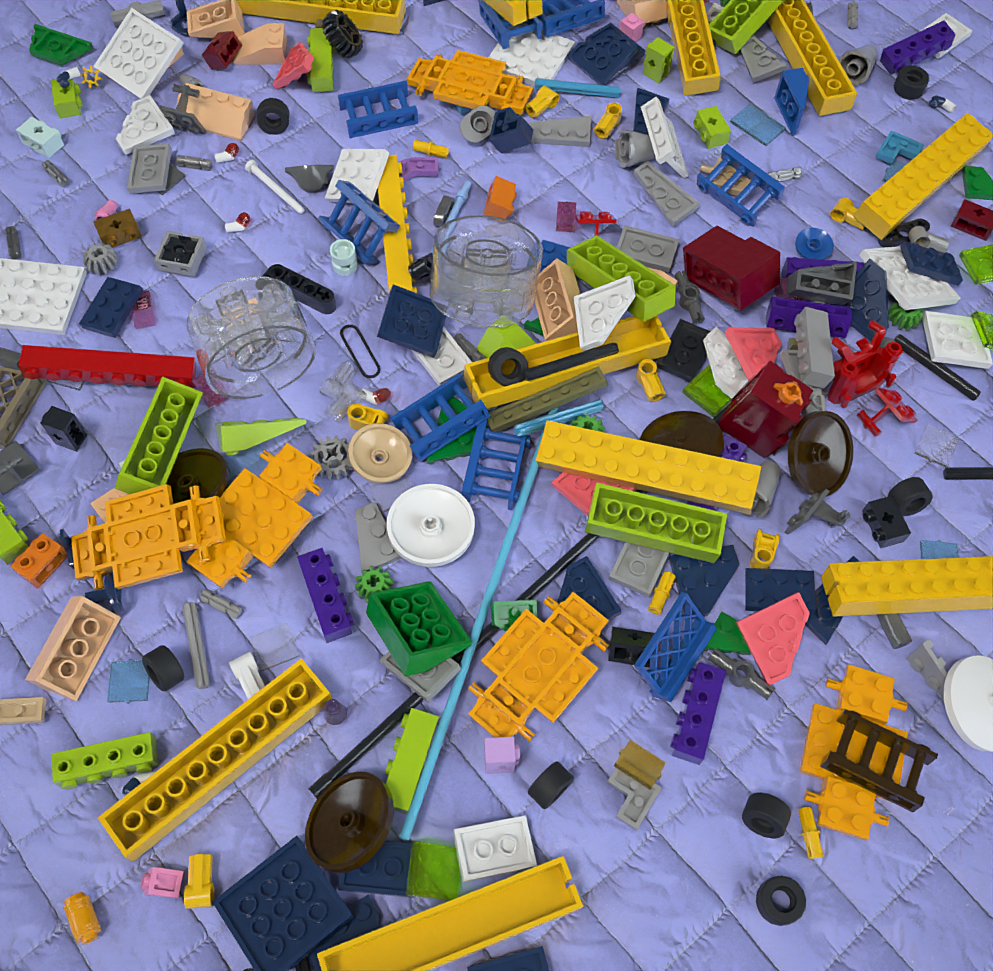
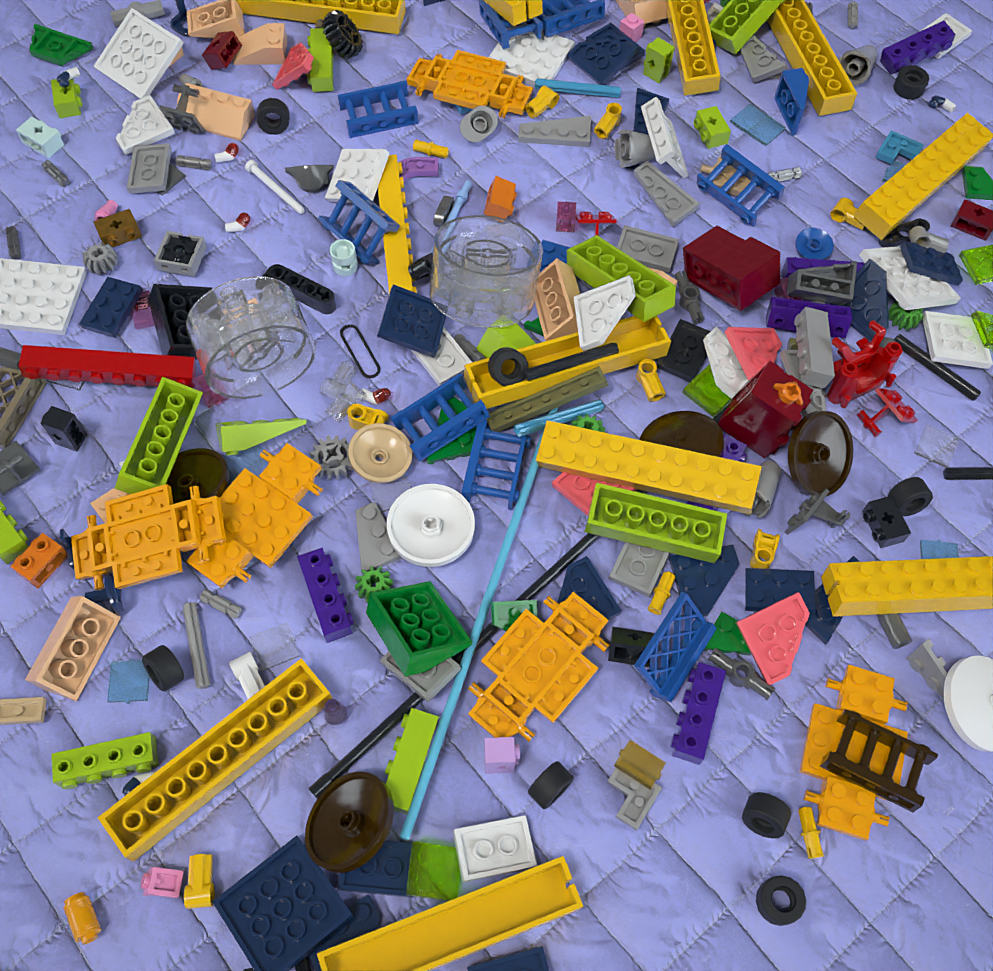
(84, 75): yellow gear -> none
(170, 311): none -> black slope
(509, 131): dark blue brick -> none

